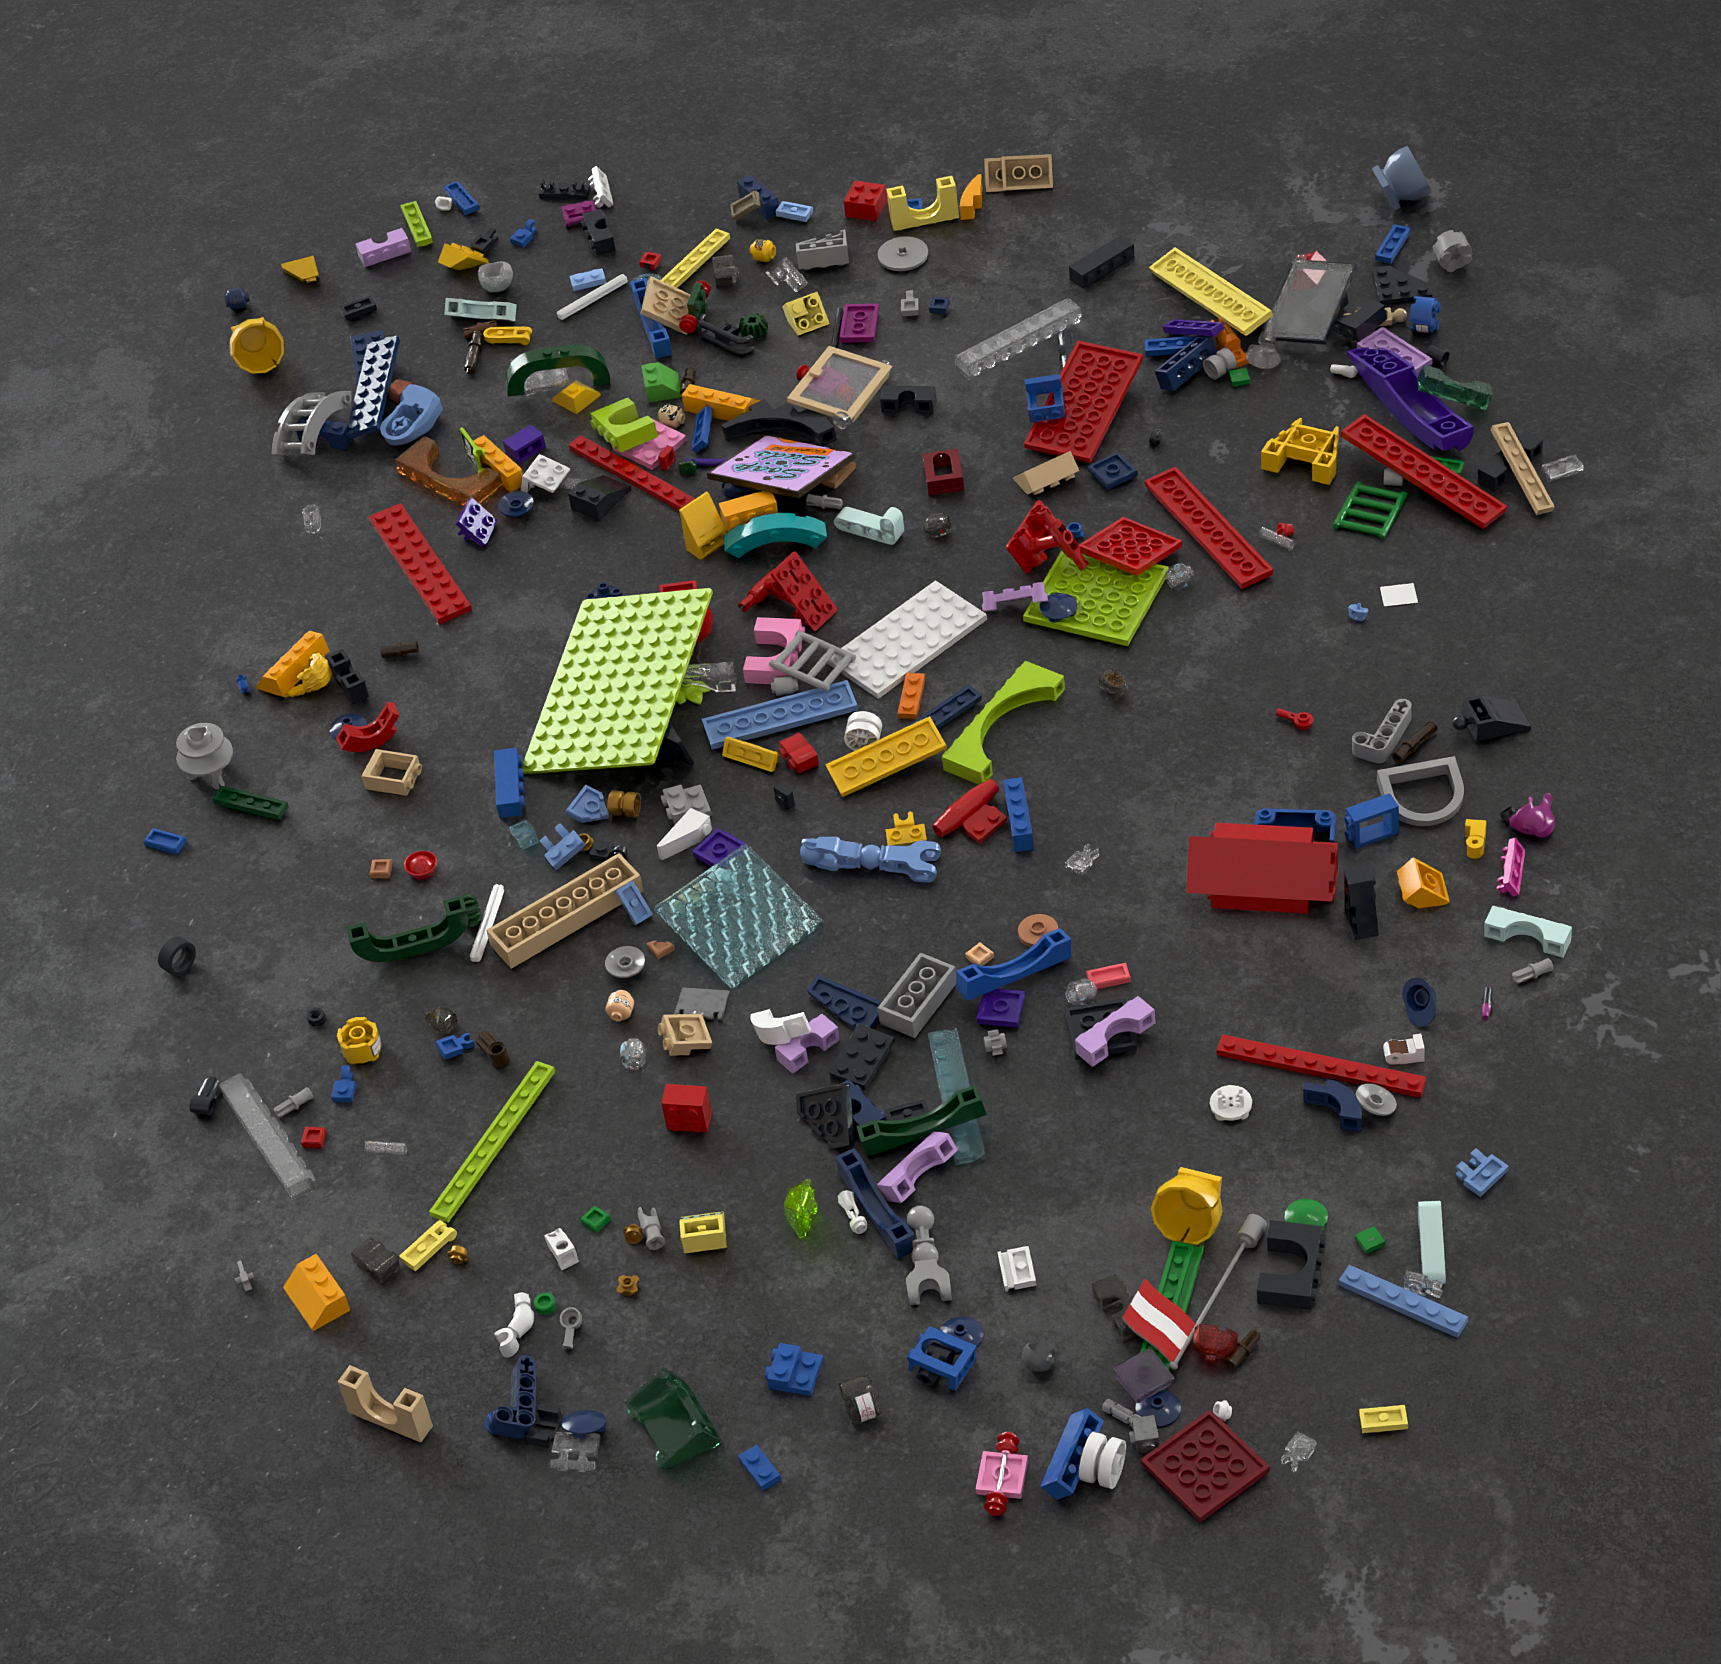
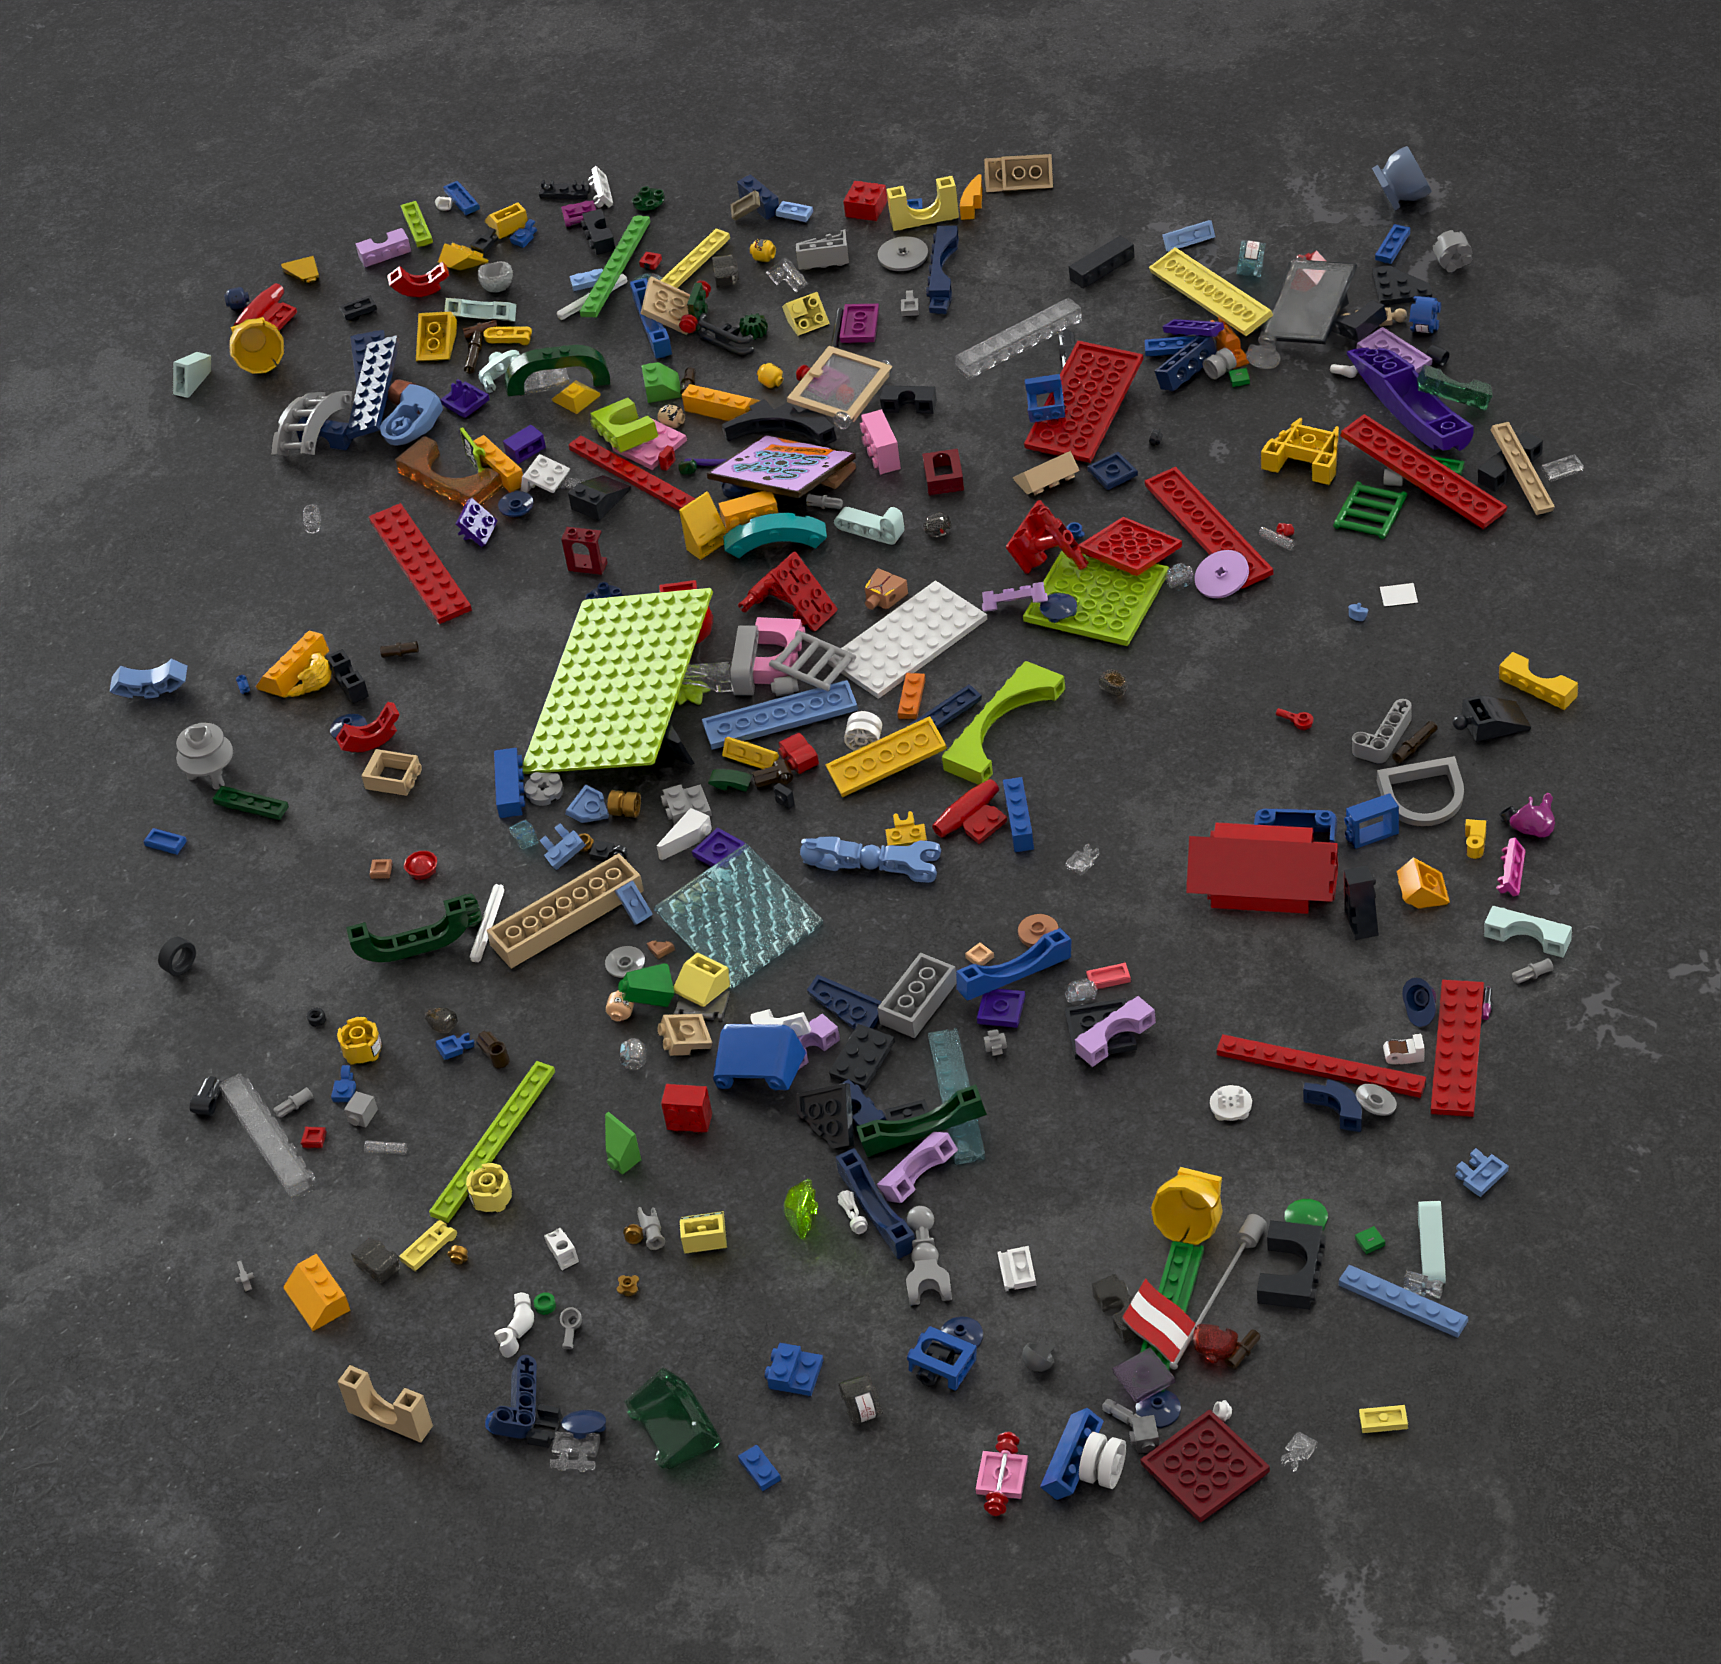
(150, 682): none -> medium blue brick
(190, 373): none -> light aqua slope
(267, 306): none -> red plate
(360, 1109): none -> light grey brick
(418, 285): none -> red arch
(435, 336): none -> yellow slope
(464, 398): none -> dark purple plate
(489, 1188): none -> light yellow brick
(496, 367): none -> light aqua connector
(507, 220): none -> yellow slope
(549, 781): none -> light grey plate
(582, 563): none -> dark red panel
(595, 1219): green tile -> none
(615, 266): none -> bright green plate
(620, 1145): none -> bright green slope
(648, 198): none -> dark green dish
(648, 986): none -> green slope
(702, 429): blue plate -> none
(702, 980): none -> light yellow slope
(723, 777): none -> dark green slope
(744, 660): none -> light grey beam
(758, 1052): none -> blue windscreen
(770, 375): none -> yellow head
(779, 772): none -> dark brown piece
(880, 442): none -> bright pink brick
(884, 590): none -> nougat torso
(944, 244): none -> dark blue arch
(1188, 235): none -> light blue plate
(1216, 586): none -> lavender piece
(1250, 258): none -> clear light blue brick
(1457, 1048): none -> red plate
(1556, 691): none -> yellow arch

